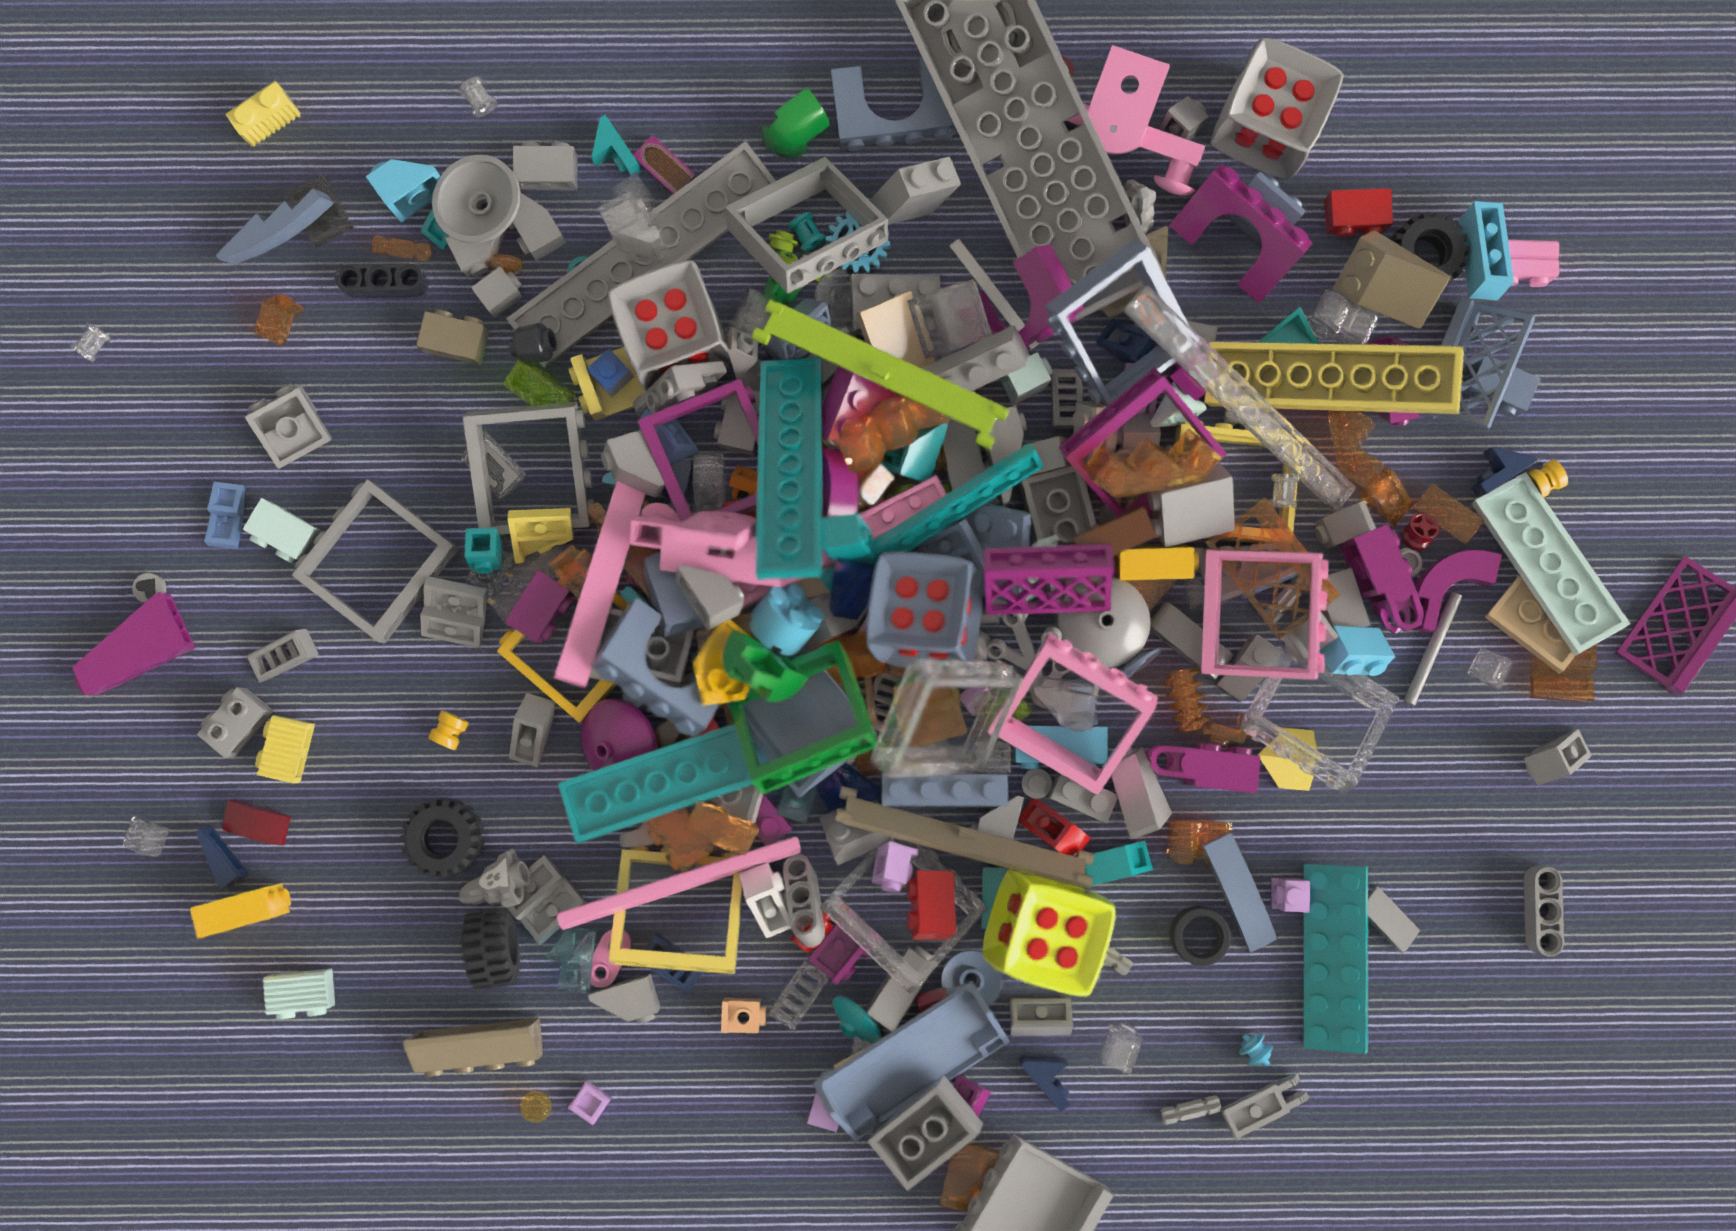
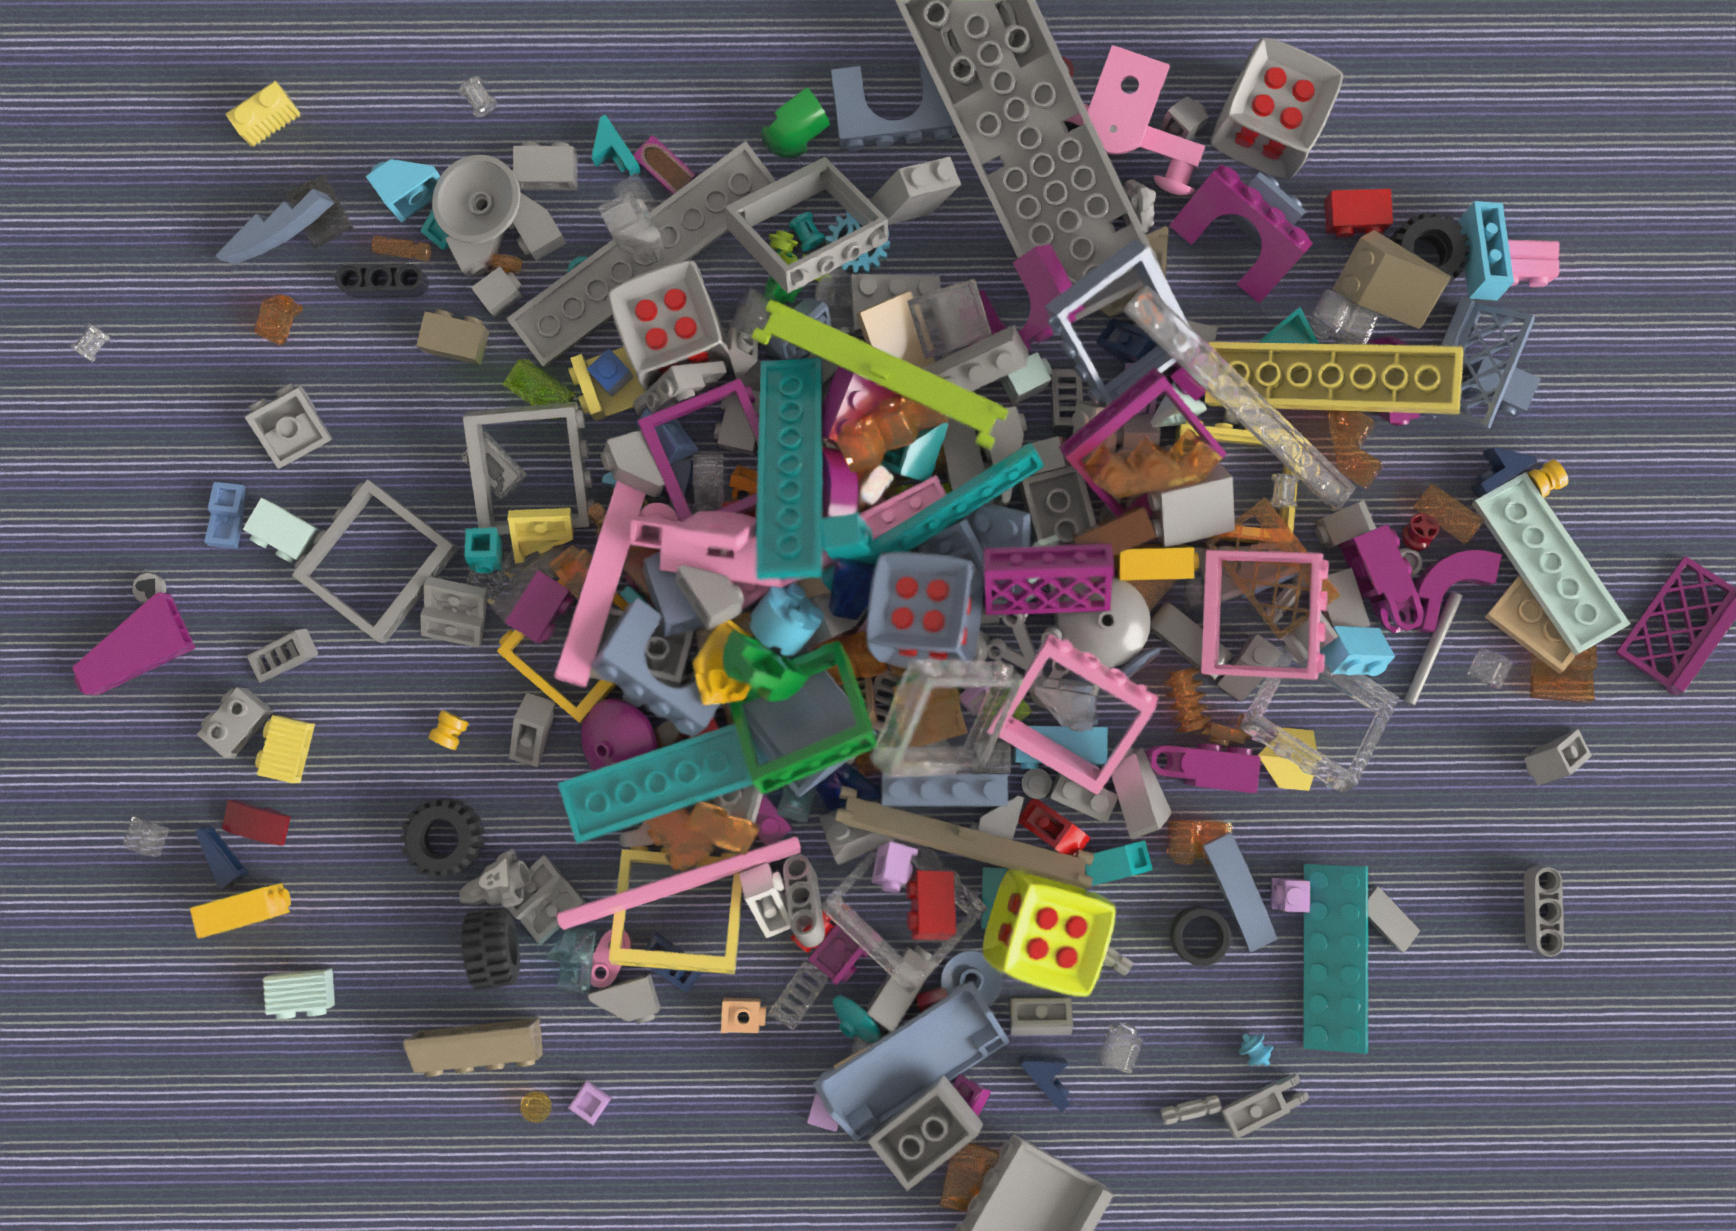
(533, 343): black head -> none
(988, 286): white sticker -> none
(1387, 496): clear orange slope -> none

